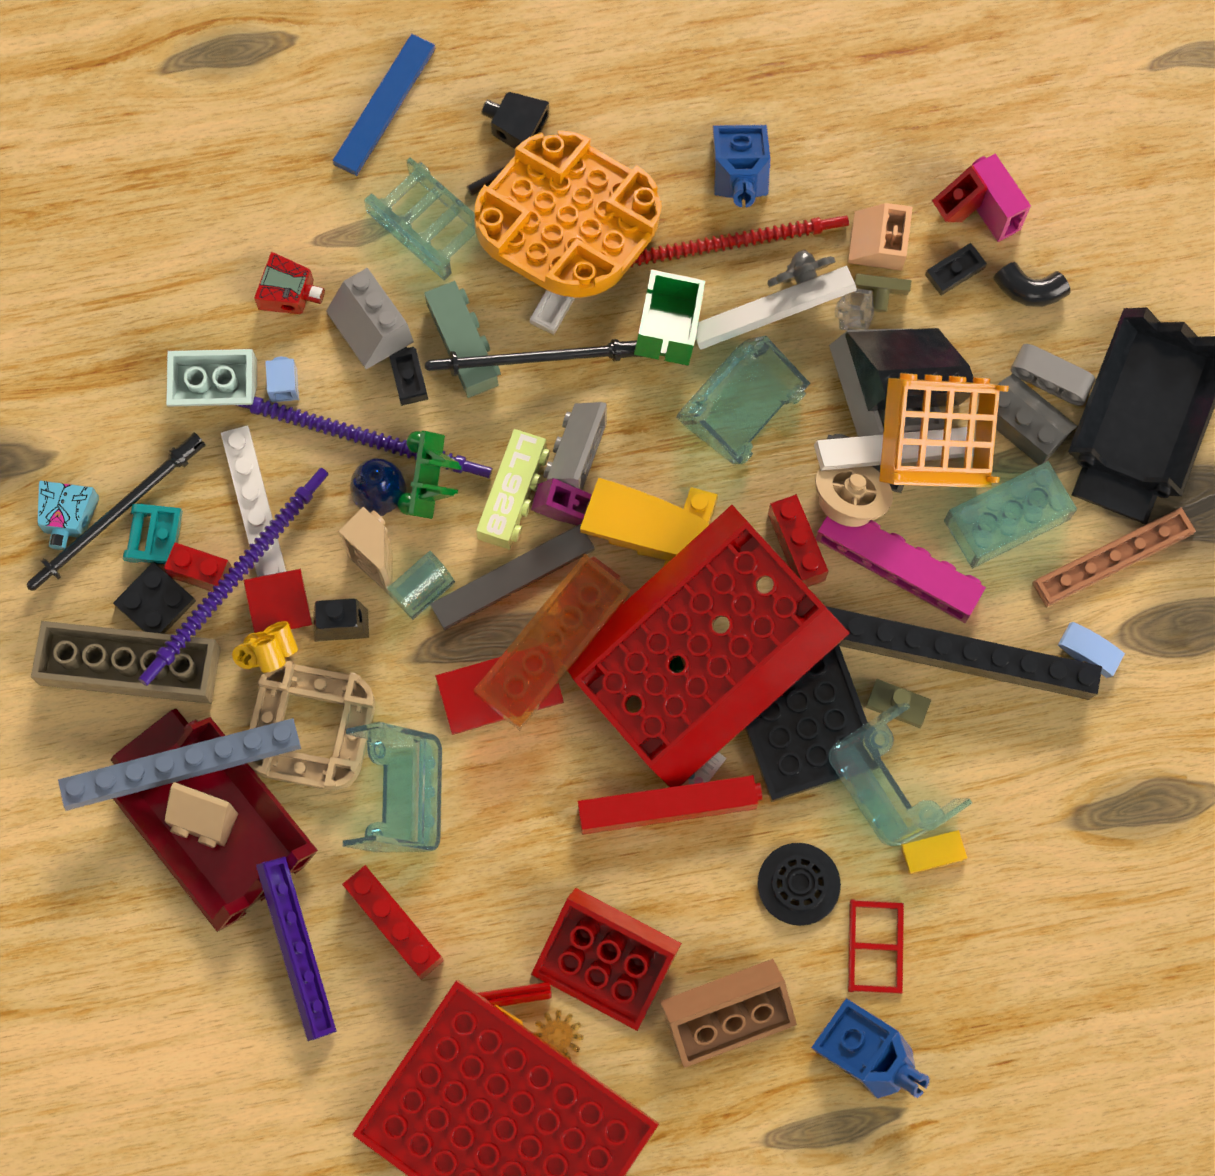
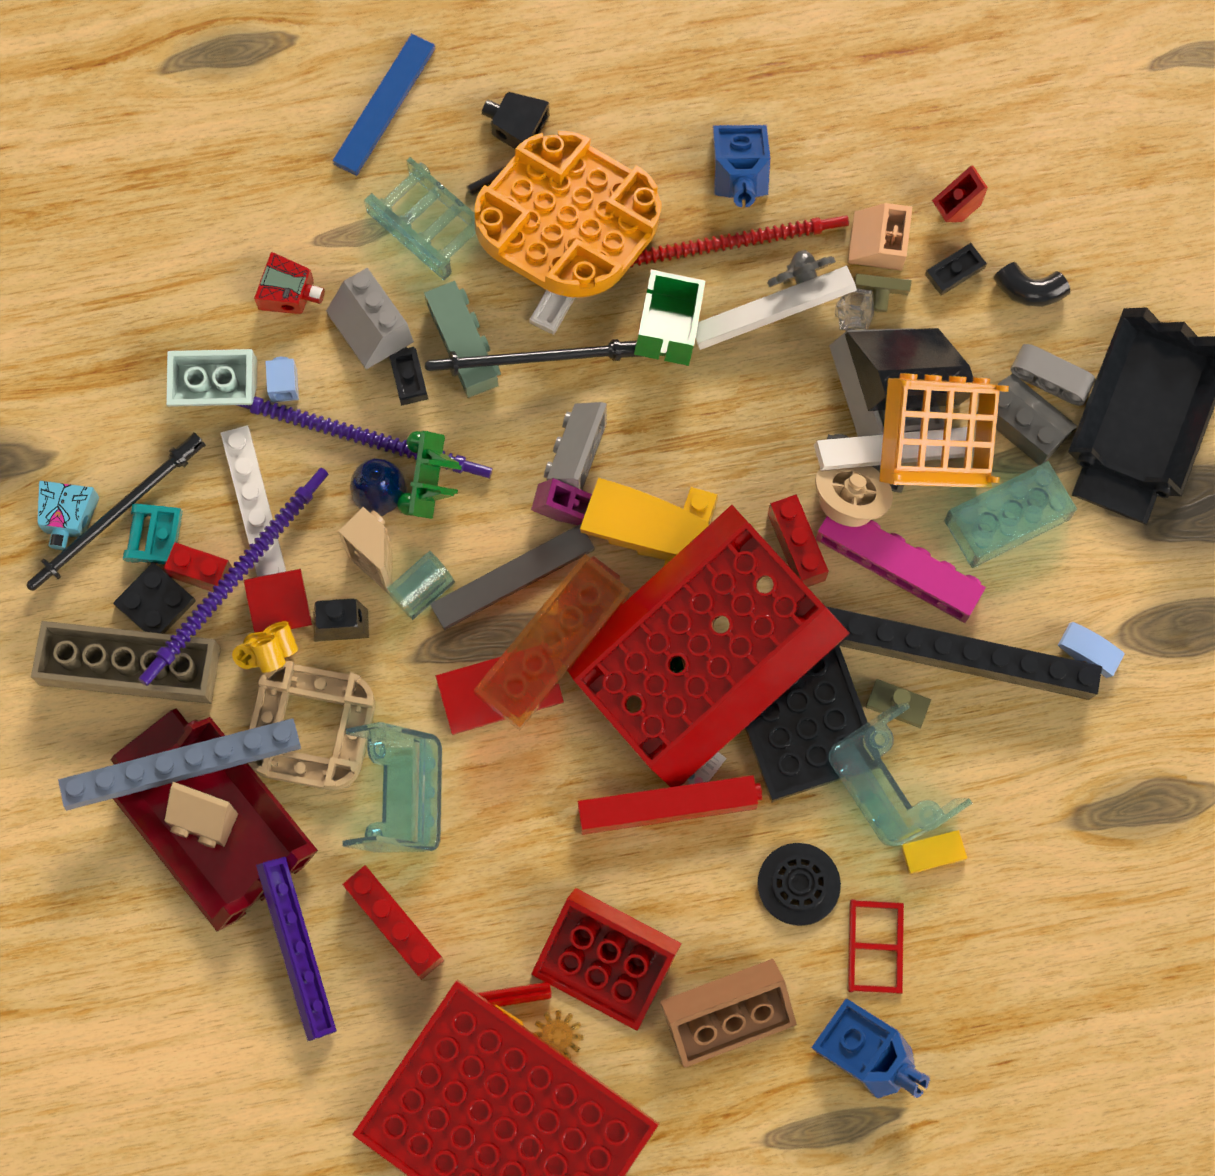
(512, 489): yellowish green brick -> none
(743, 398): clear light blue windscreen -> none
(1004, 203): dark pink brick -> none
(1113, 557): nougat tile -> none

